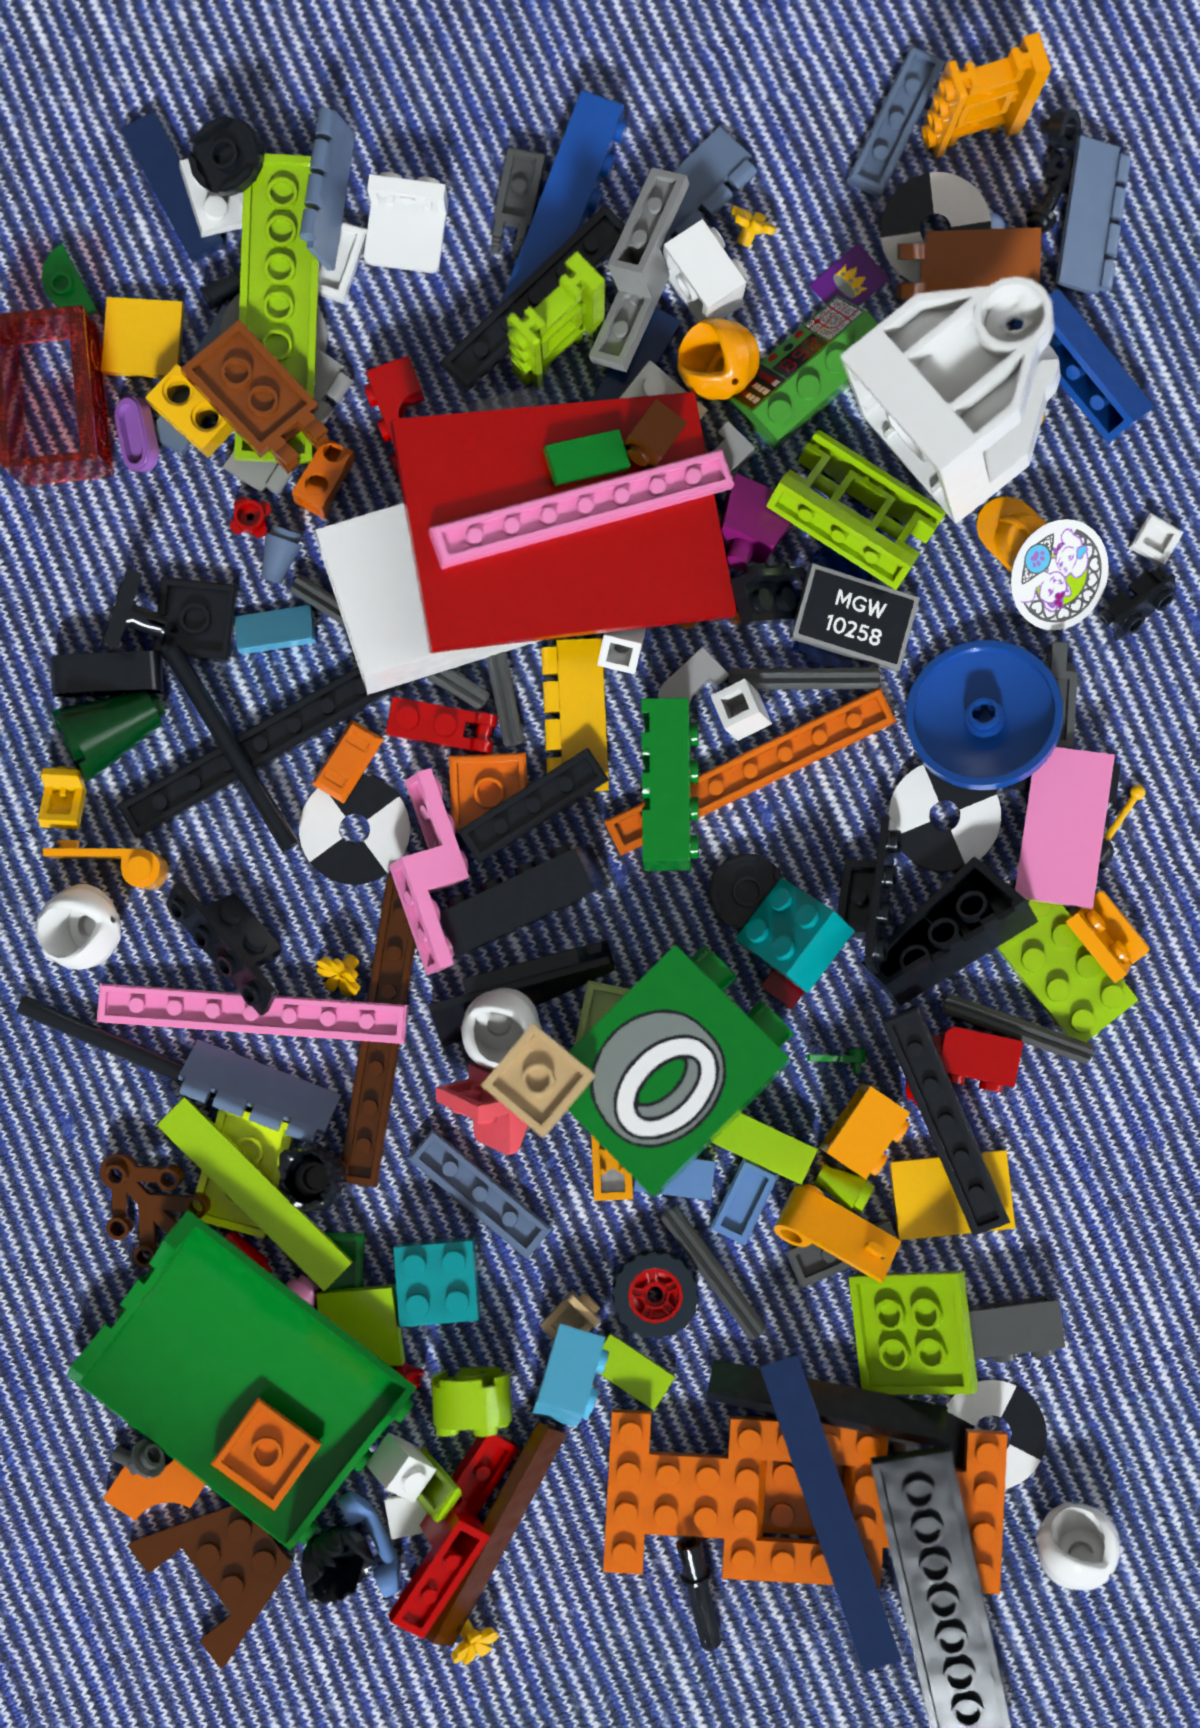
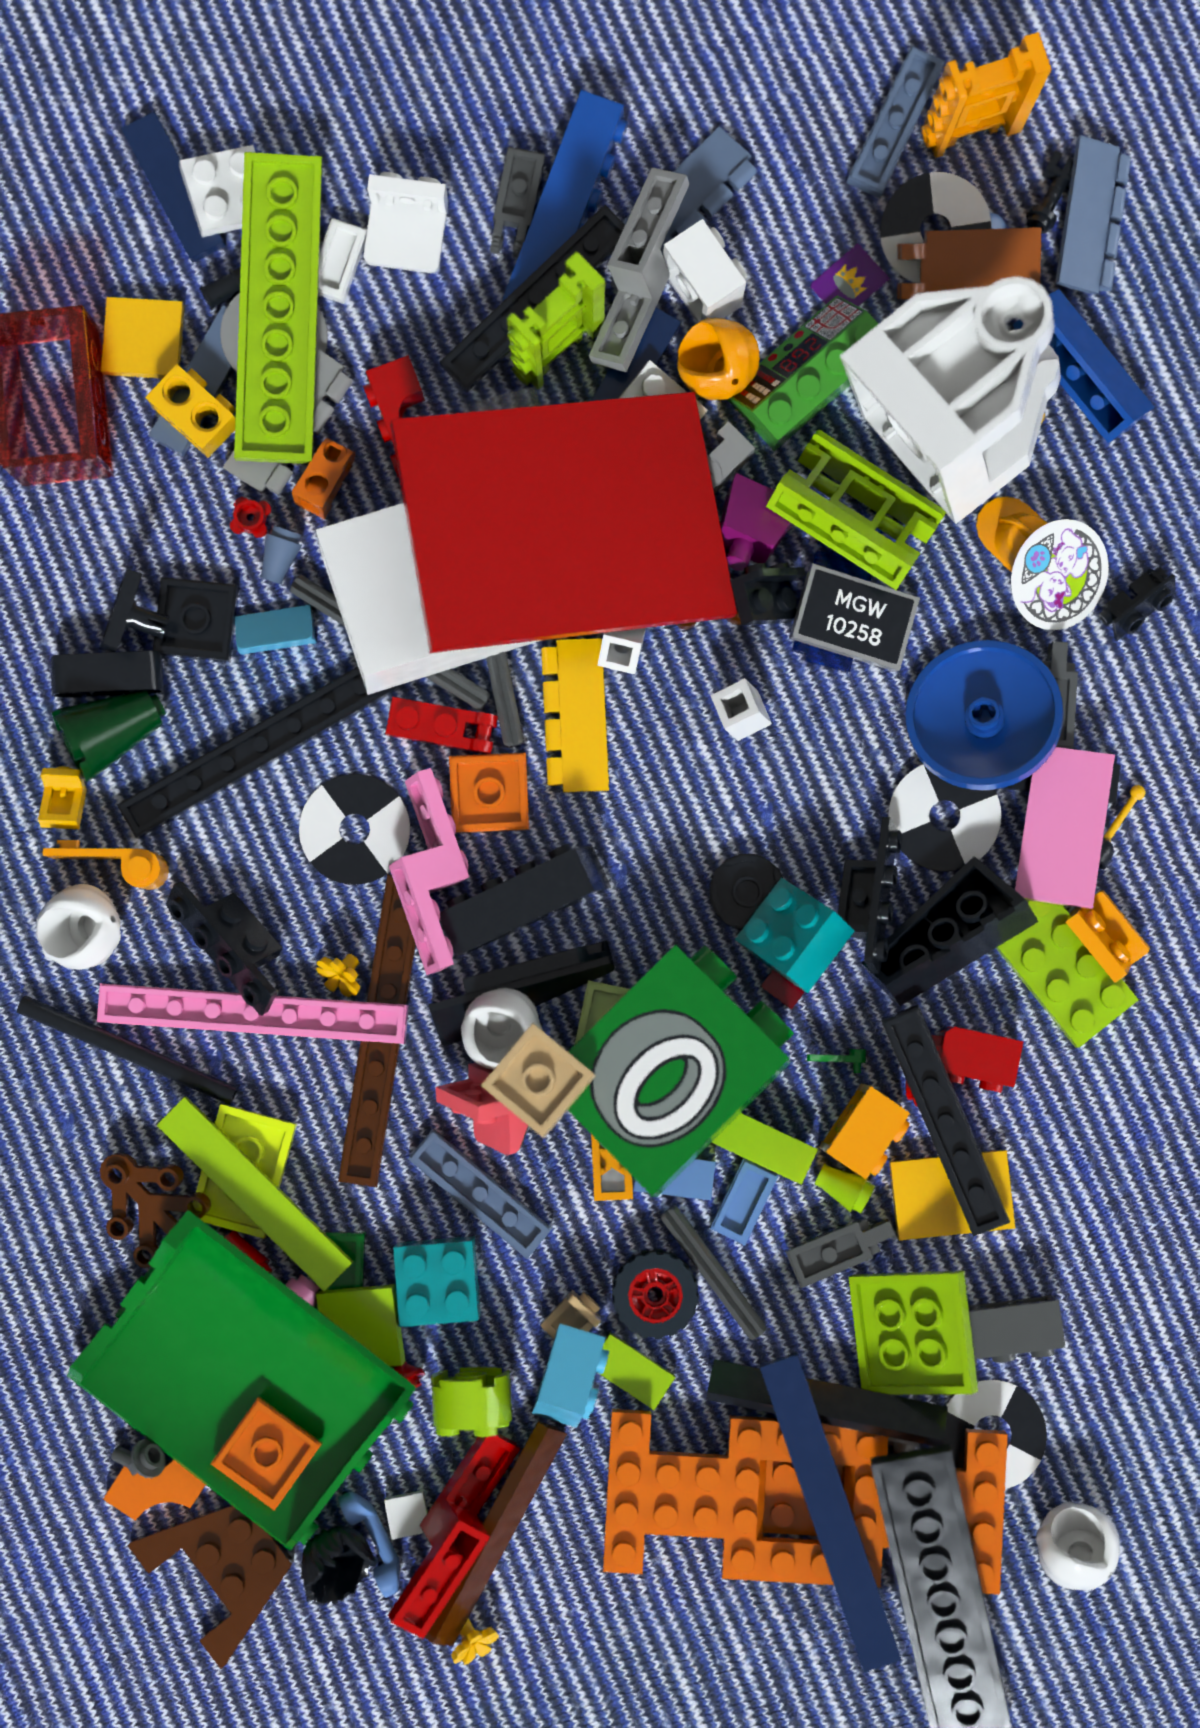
(63, 283): green plate -> none
(136, 434): medium lavender tile -> none
(226, 156): black tile -> none
(231, 748): black piece -> none
(255, 395): dark orange tile -> none
(268, 1091): sand blue windscreen -> none
(312, 1176): black hair -> none
(327, 187): sand blue windscreen -> none
(347, 761): orange tile -> none
(401, 1467): white brick -> none
(439, 1493): lime tile -> none
(533, 805): black tile -> none
(580, 508): bright pink tile -> none
(586, 457): green tile -> none
(653, 435): reddish brown brick -> none
(667, 785): green wedge -> none
(694, 676): light grey leg -> none
(695, 1577): black axle -> none
(751, 225): yellow plant -> none
(769, 762): orange tile -> none
(807, 678): dark grey axle -> none
(816, 1220): light orange door -> none
(1018, 1029): dark grey axle -> none
(1062, 128): black tile -> none
(1156, 540): white tile -> none

